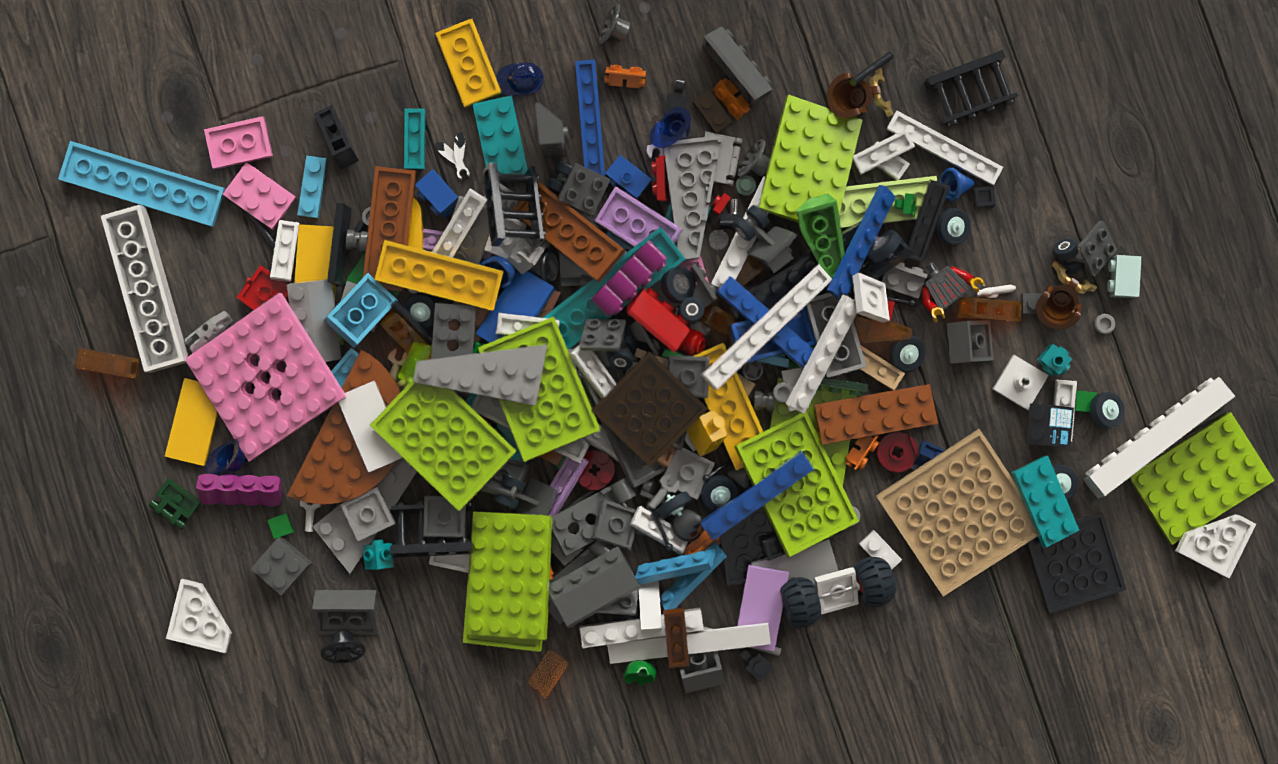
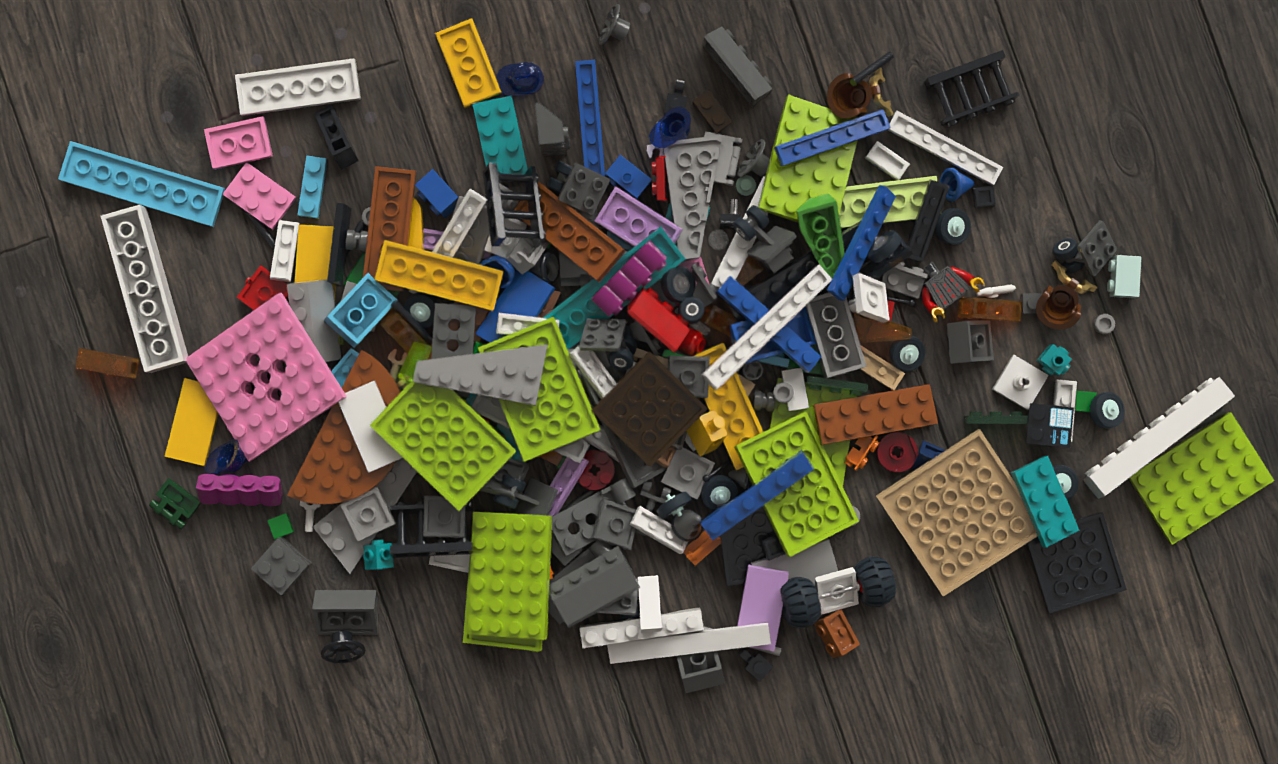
(197, 619): white plate -> none
(208, 331): light grey hinge -> none
(297, 87): none -> white plate
(414, 139): teal plate -> none
(455, 156): white piece -> none
(548, 673): clear orange panel -> none
(632, 75): orange hinge -> none
(640, 672): green hair -> none
(654, 515): black hinge -> none
(663, 491): light grey bar -> none
(675, 567): dark azure plate -> none
(676, 637): reddish brown plate -> none
(687, 583): dark azure plate -> none
(720, 203): red plate -> none
(725, 92): orange hinge -> none
(823, 354): white plate -> none
(832, 138): none -> blue plate
(836, 634): none -> dark orange bracket
(877, 547): white plate -> none
(883, 151): white tile -> none
(908, 205): green tile -> none
(995, 418): none -> clear green plate
(1217, 543): white plate -> none

